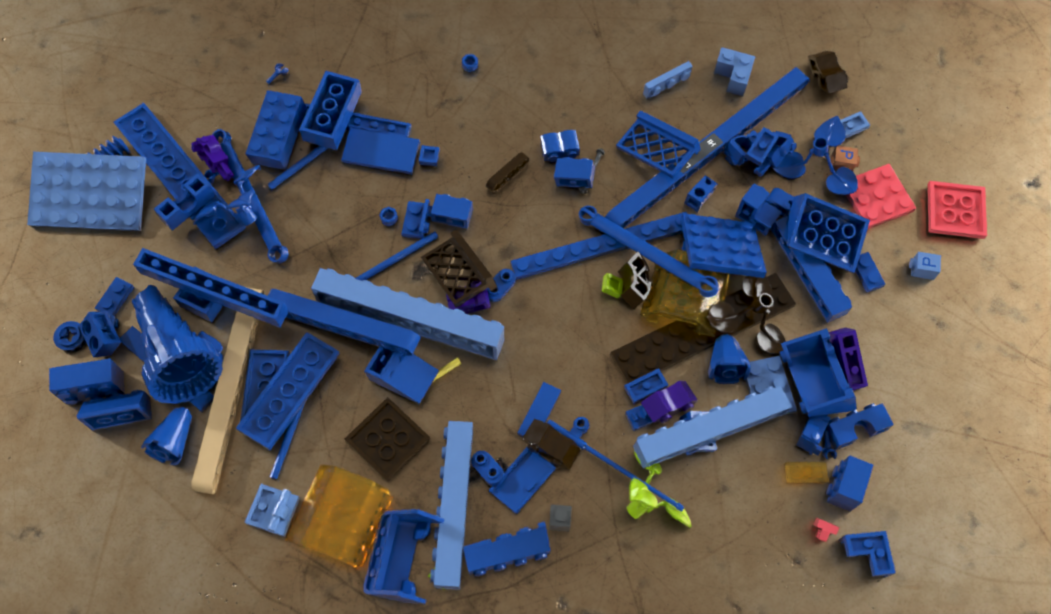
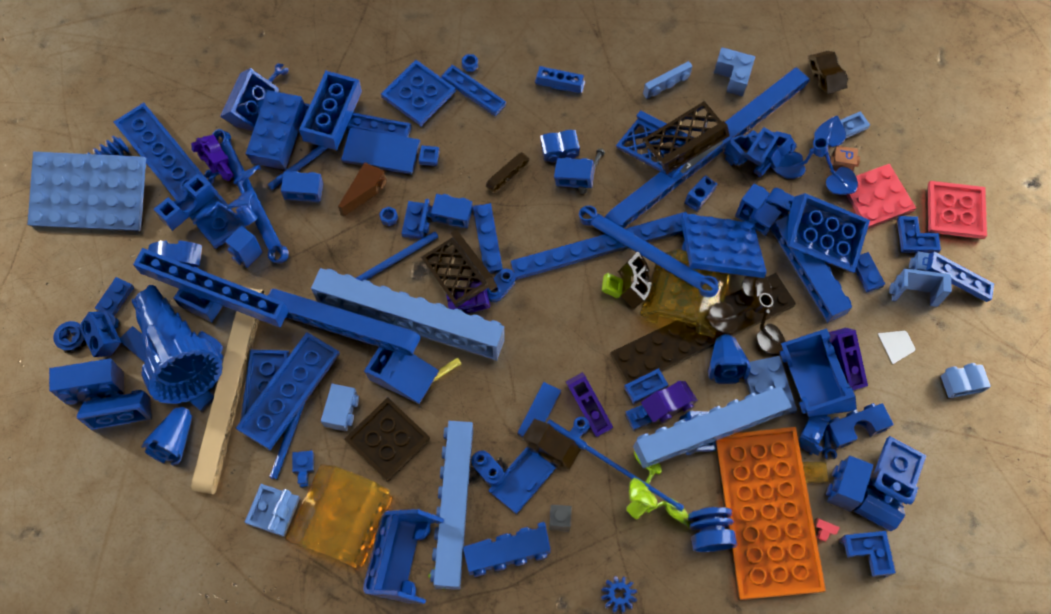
(183, 252): none -> blue brick
(243, 247): none -> blue brick
(246, 99): none -> blue slope
(302, 186): none -> blue brick
(302, 465): none -> blue plate
(339, 407): none -> medium blue brick
(364, 187): none -> reddish brown slope
(418, 92): none -> blue plate
(474, 90): none -> blue tile
(487, 238): none -> blue plate
(560, 80): none -> blue piece
(589, 404): none -> dark purple slope
(619, 586): none -> blue gear
(693, 146): none -> dark brown fence
(712, 525): none -> blue wheel
(770, 514): none -> orange plate
(892, 484): none -> blue piece
(897, 344): none -> white sticker
(912, 240): none -> blue plate
(936, 283): none -> medium blue panel
(961, 276): none -> plate
(965, 380): none -> medium blue brick

